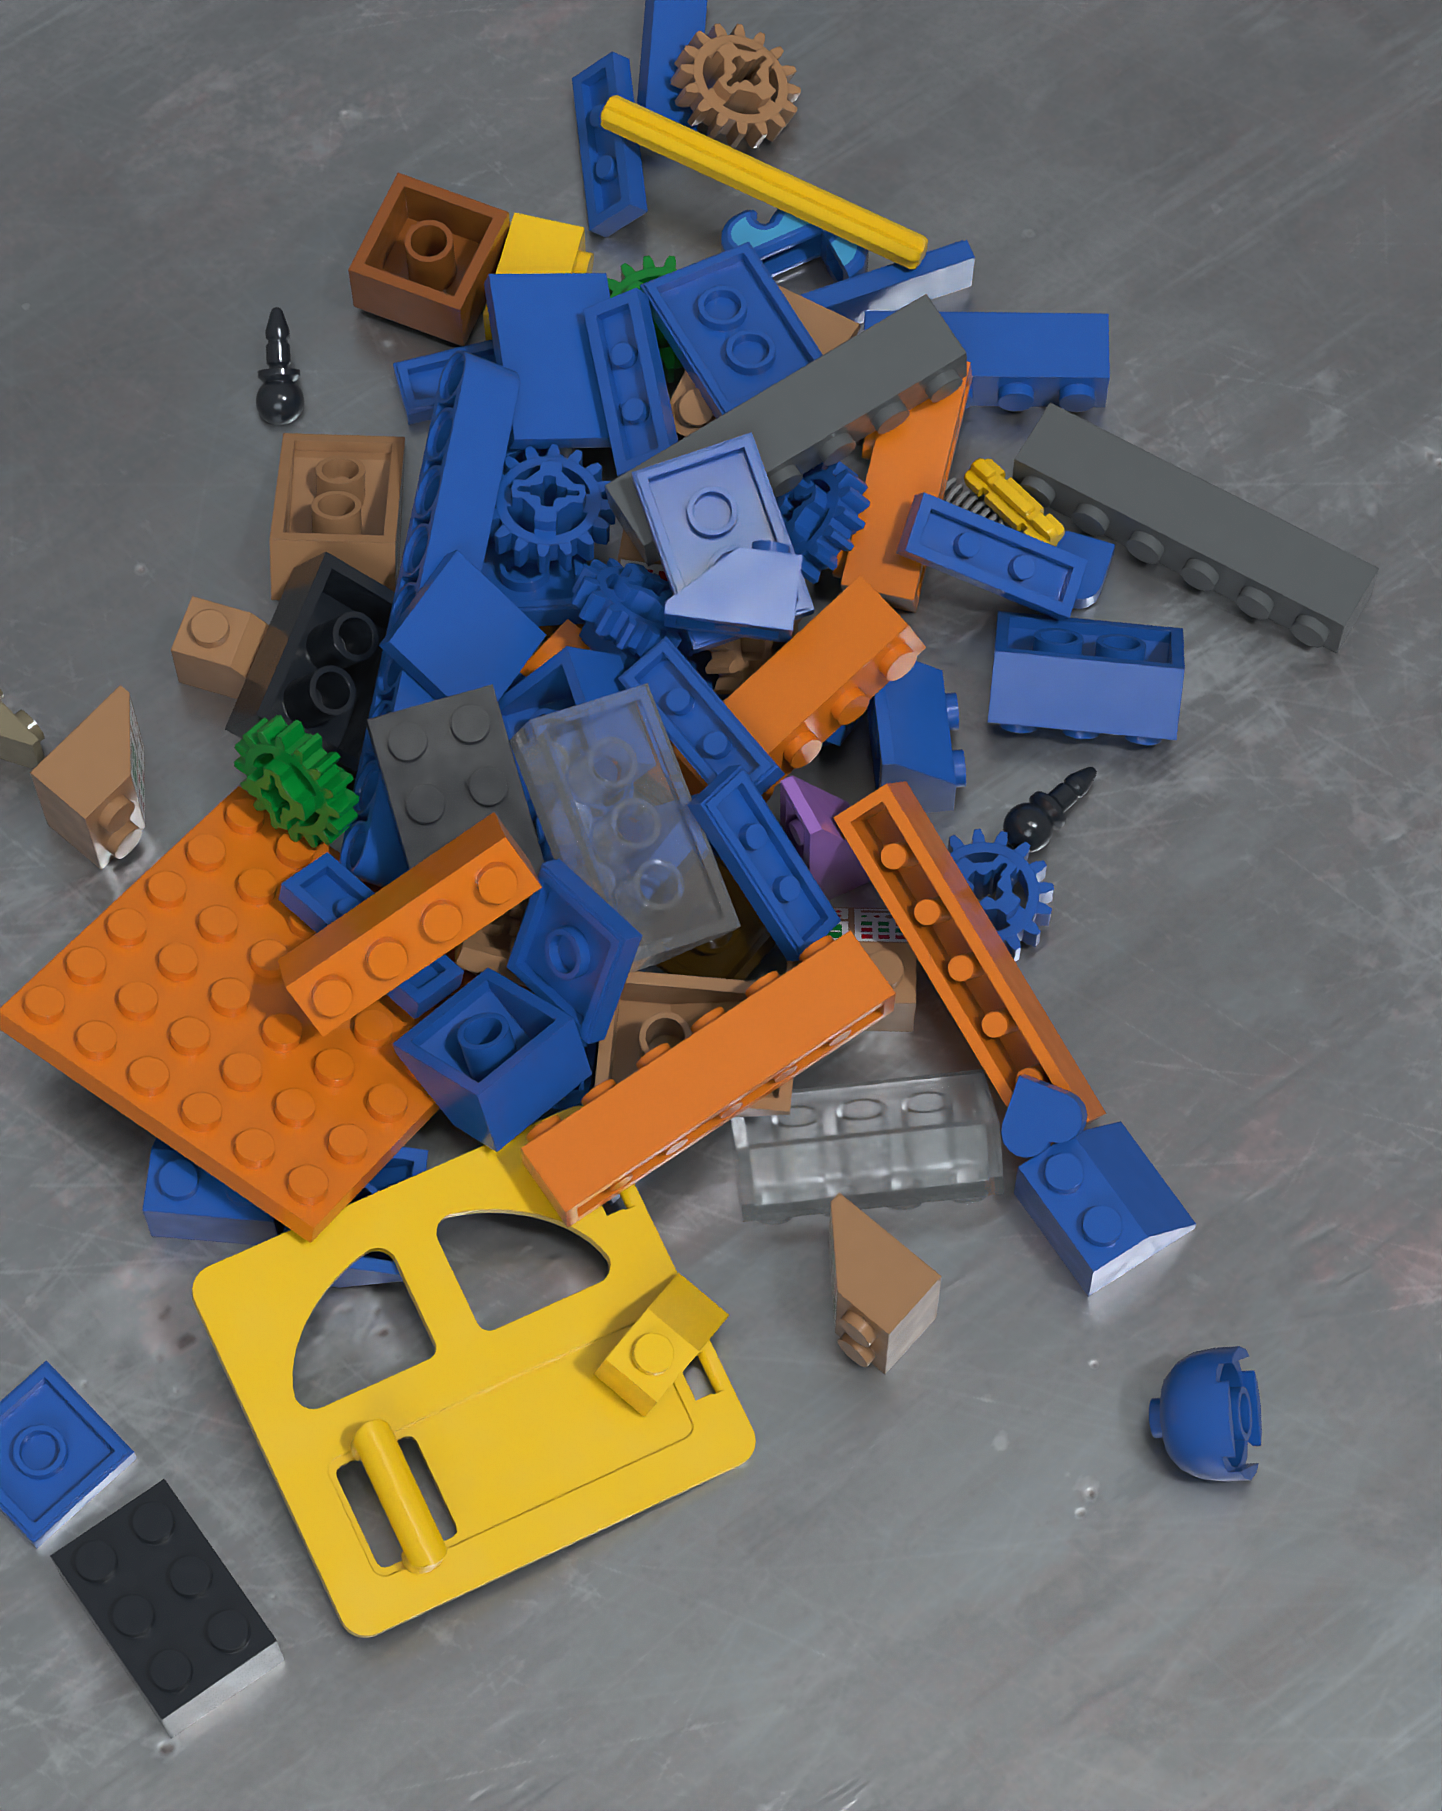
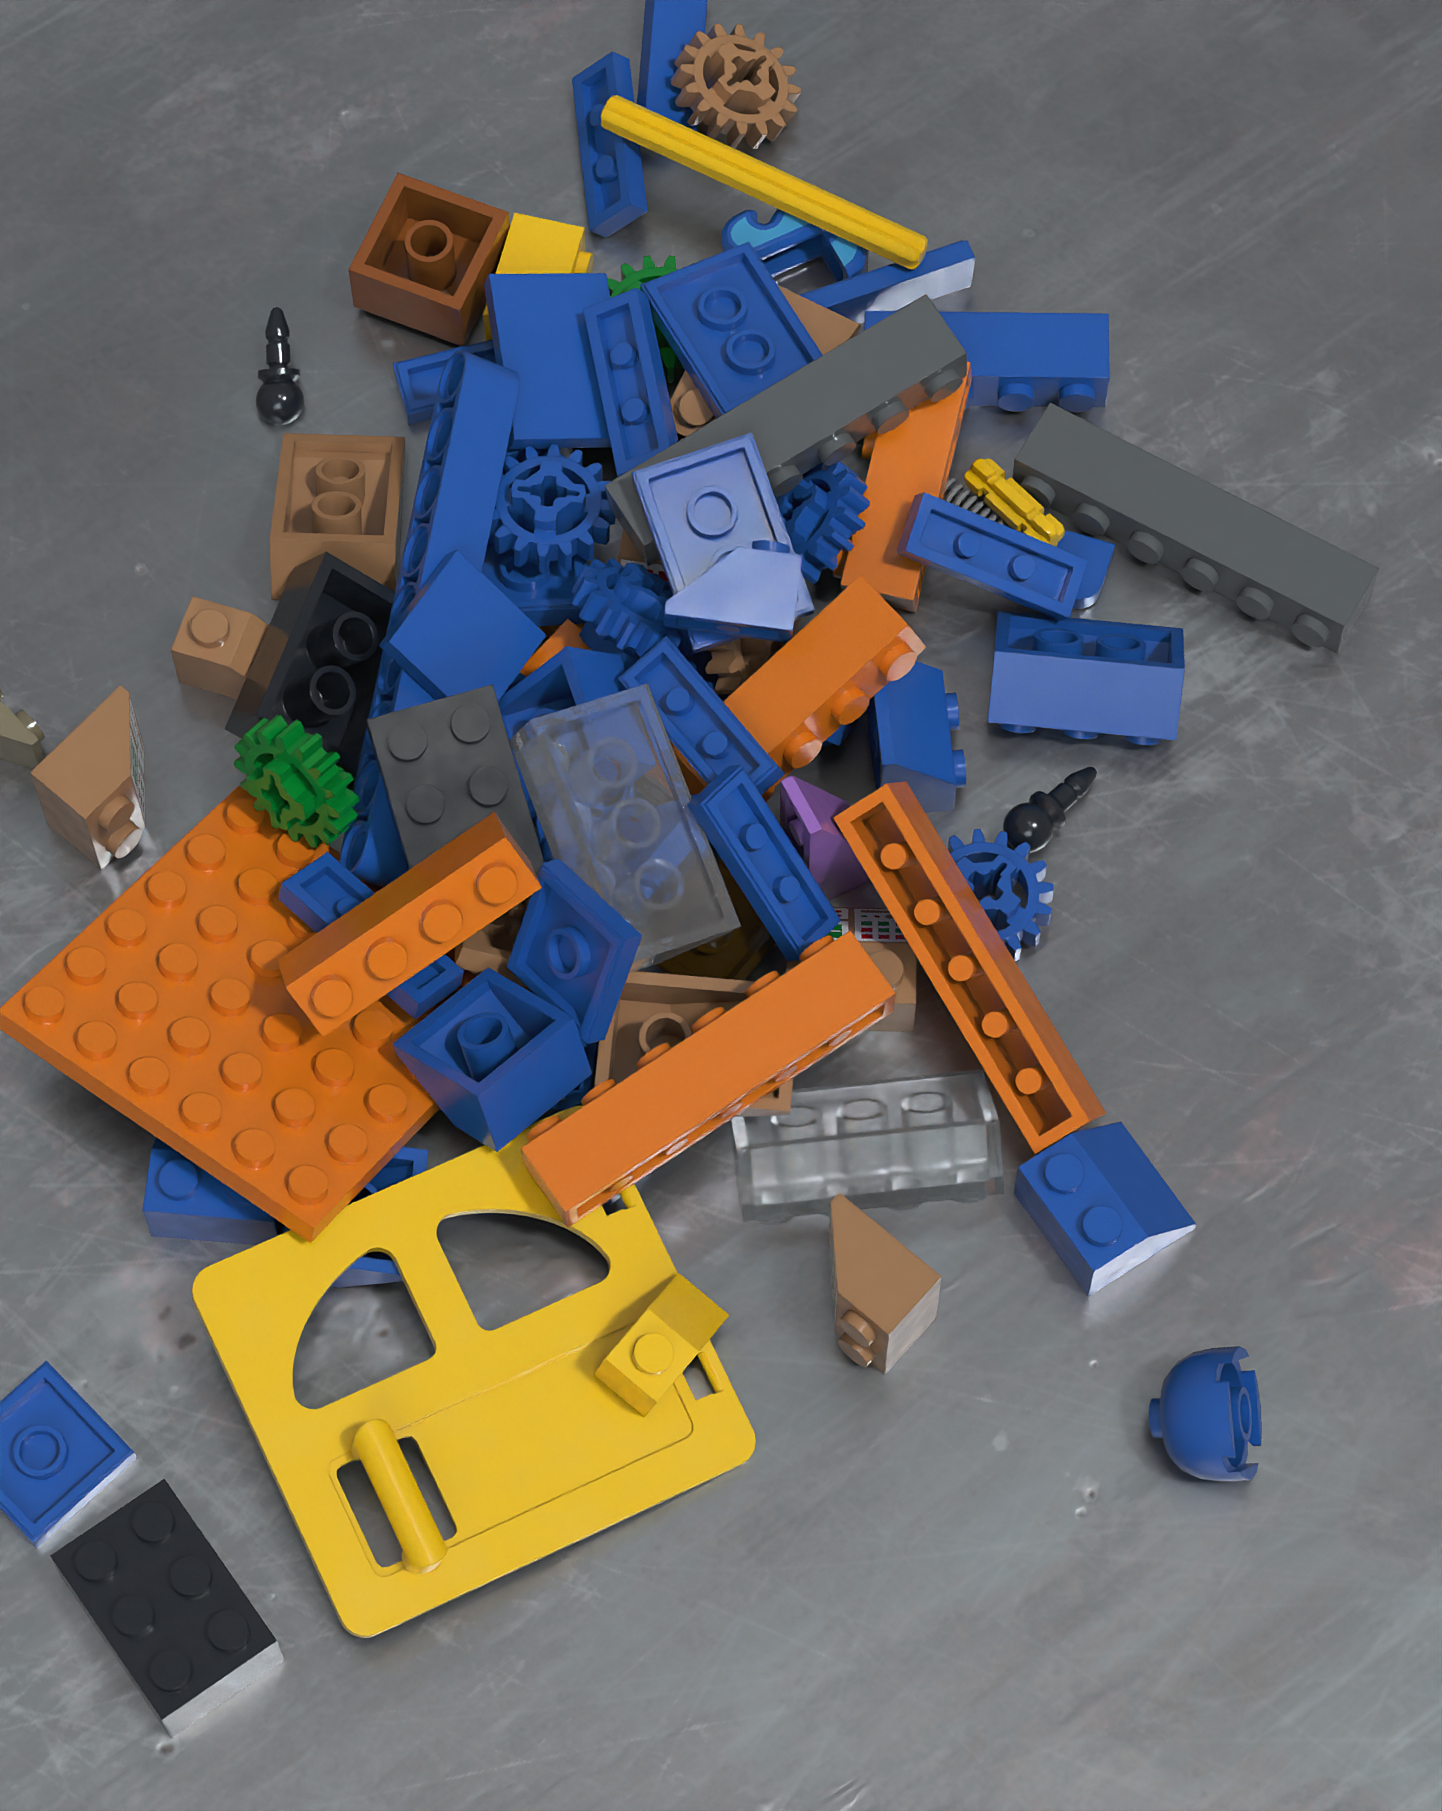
(1041, 1115): blue tile -> none

